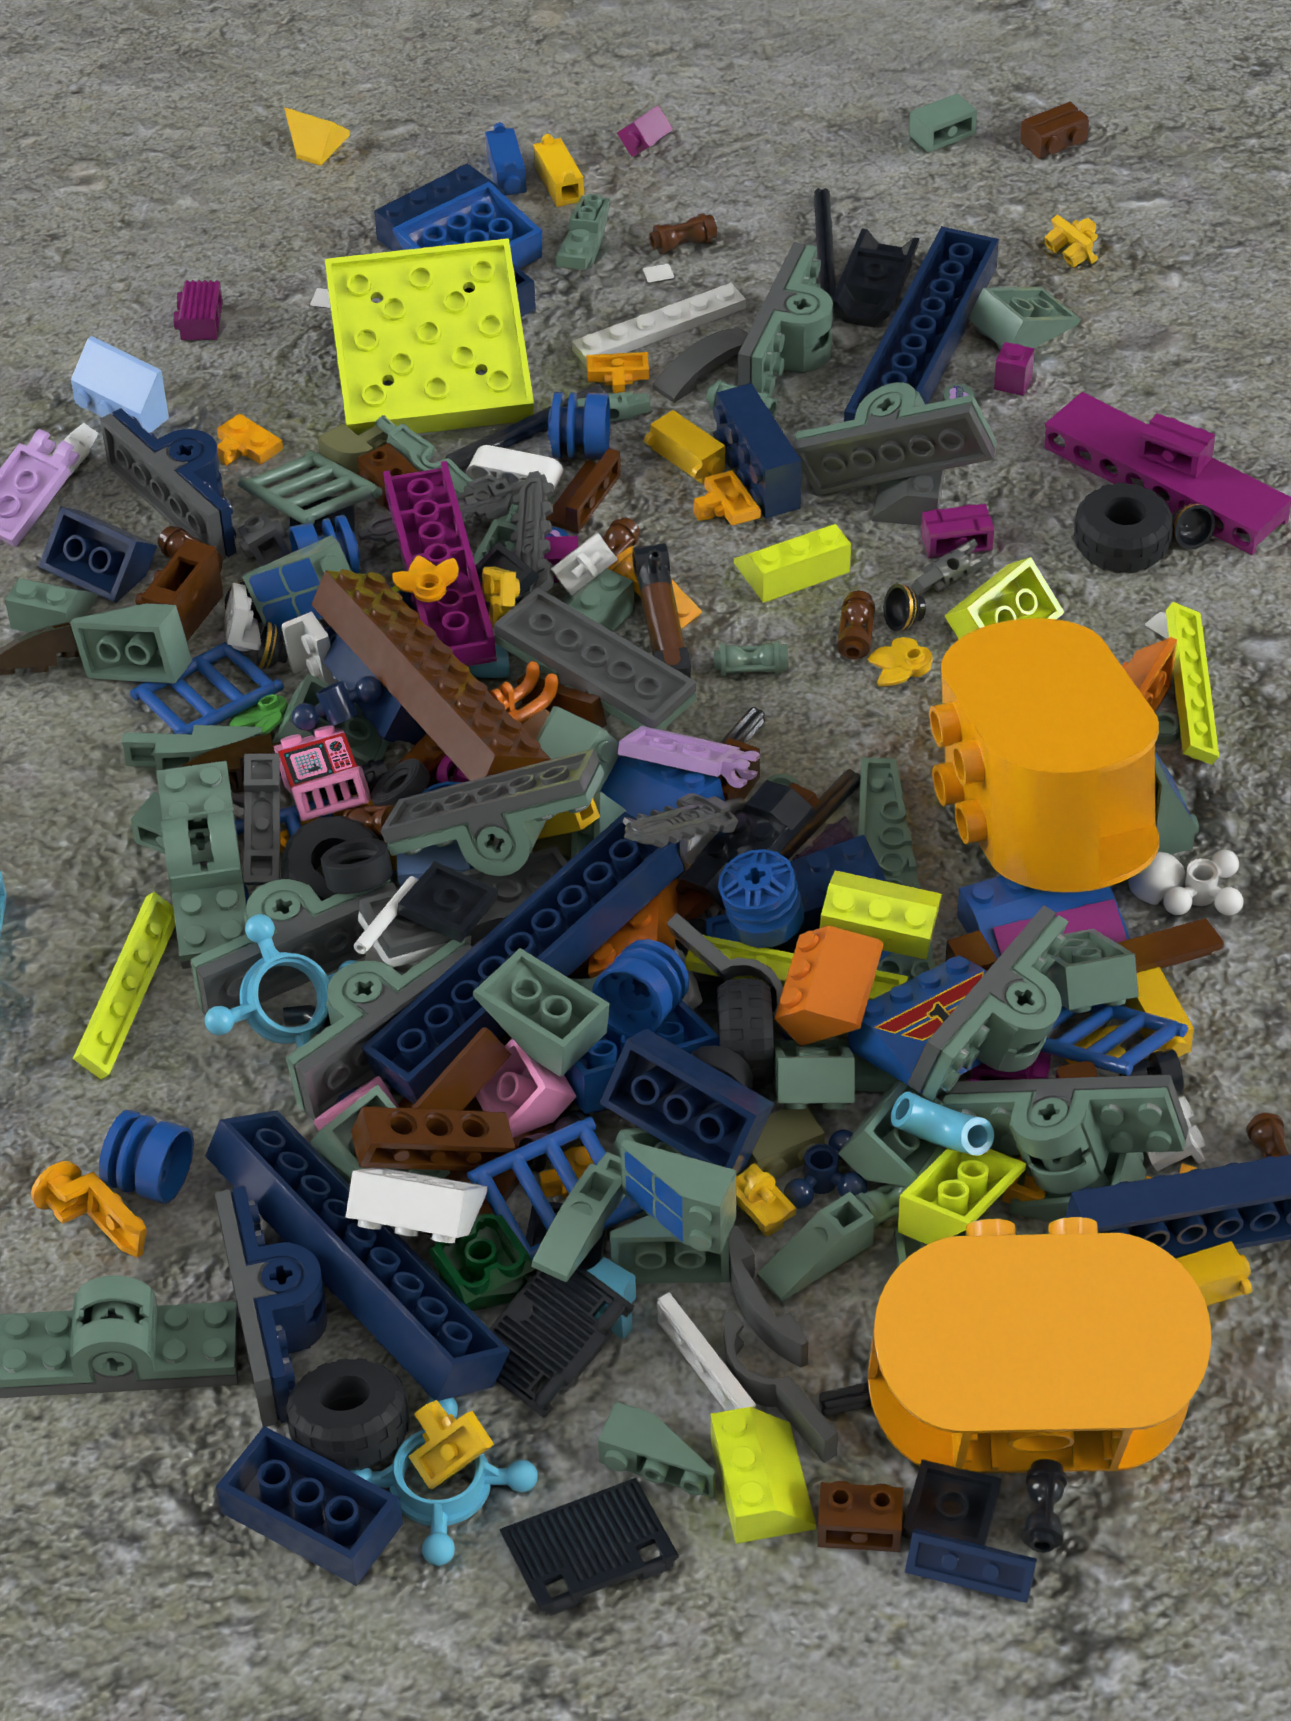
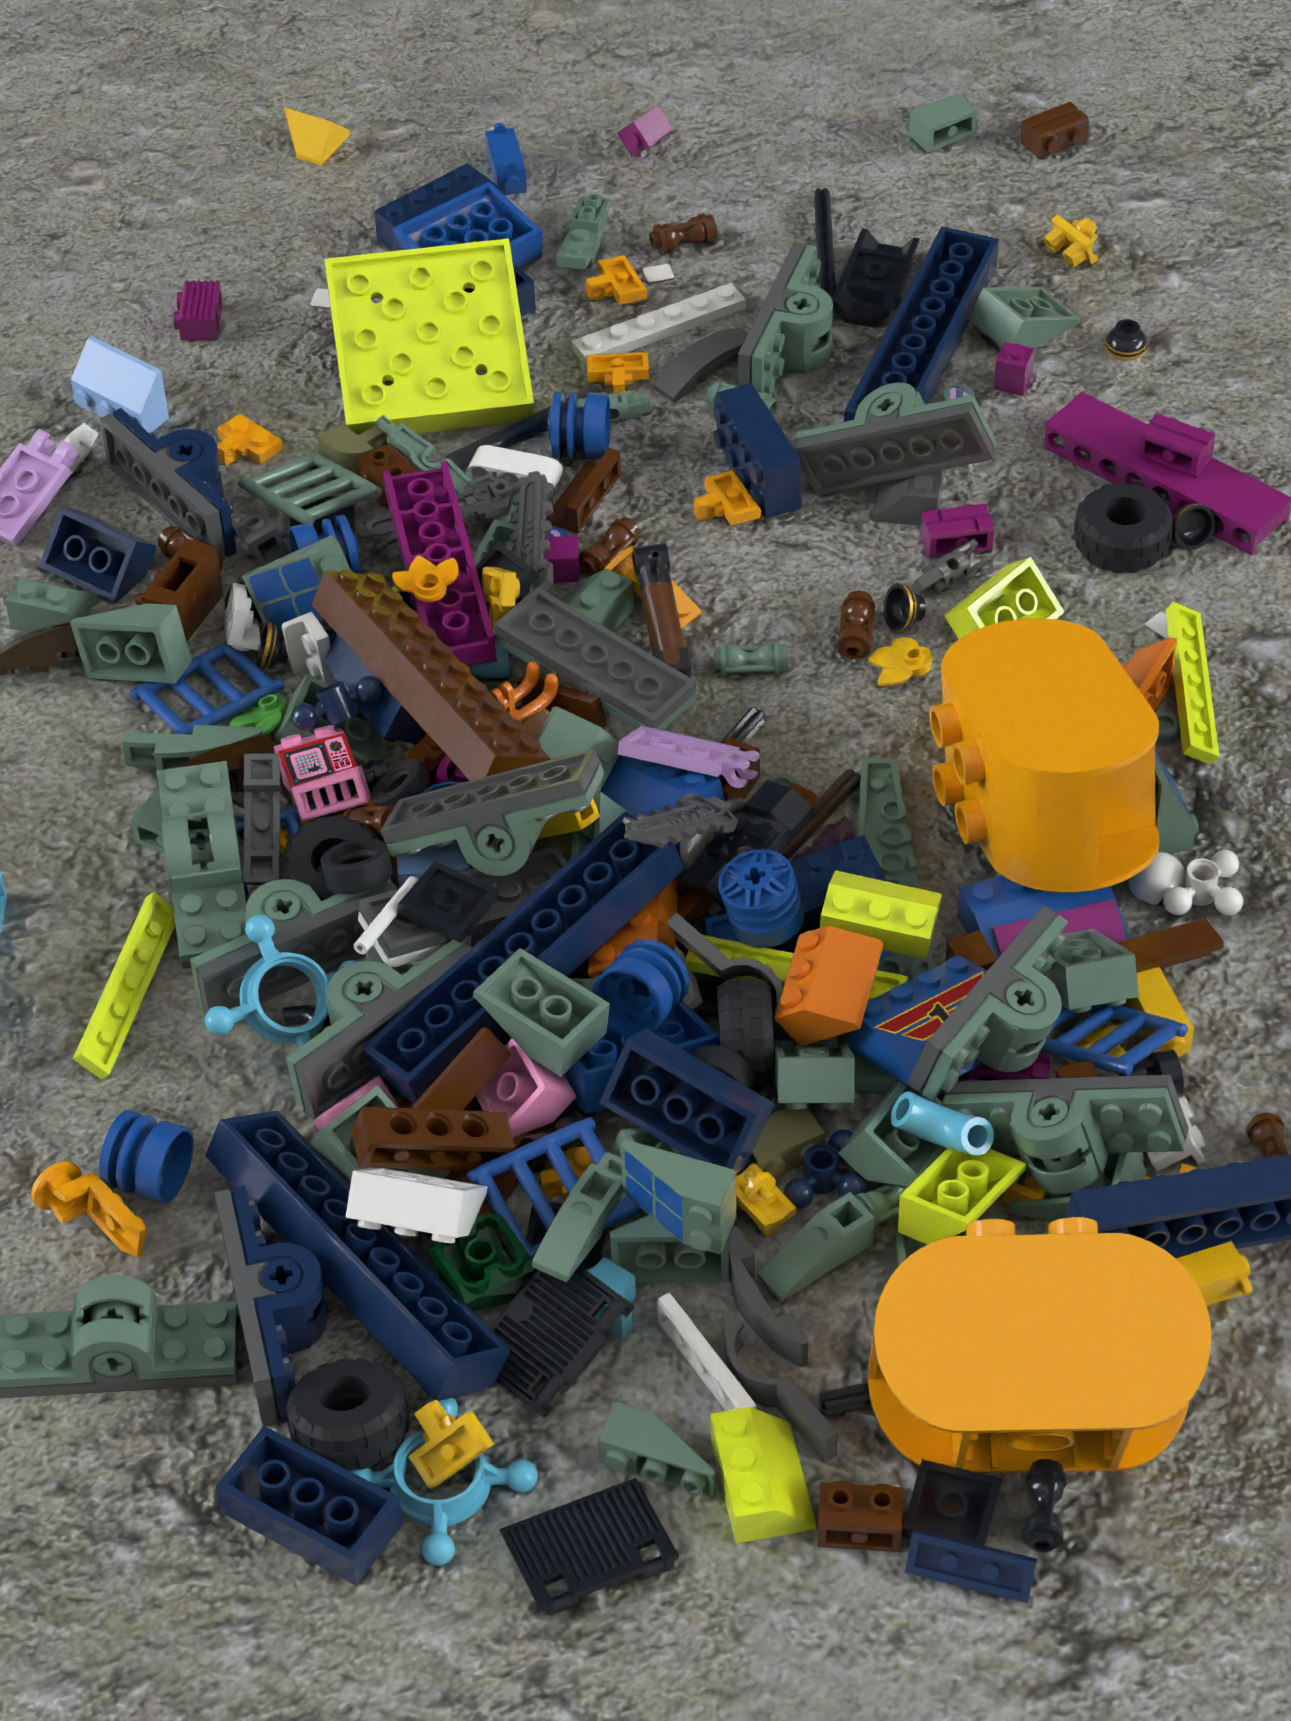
(558, 171): yellow brick -> none
(584, 564): white hips -> none
(616, 279): none -> light orange hinge
(686, 446): yellow brick -> none
(796, 562): neon yellow slope -> none
(1126, 341): none -> black piece

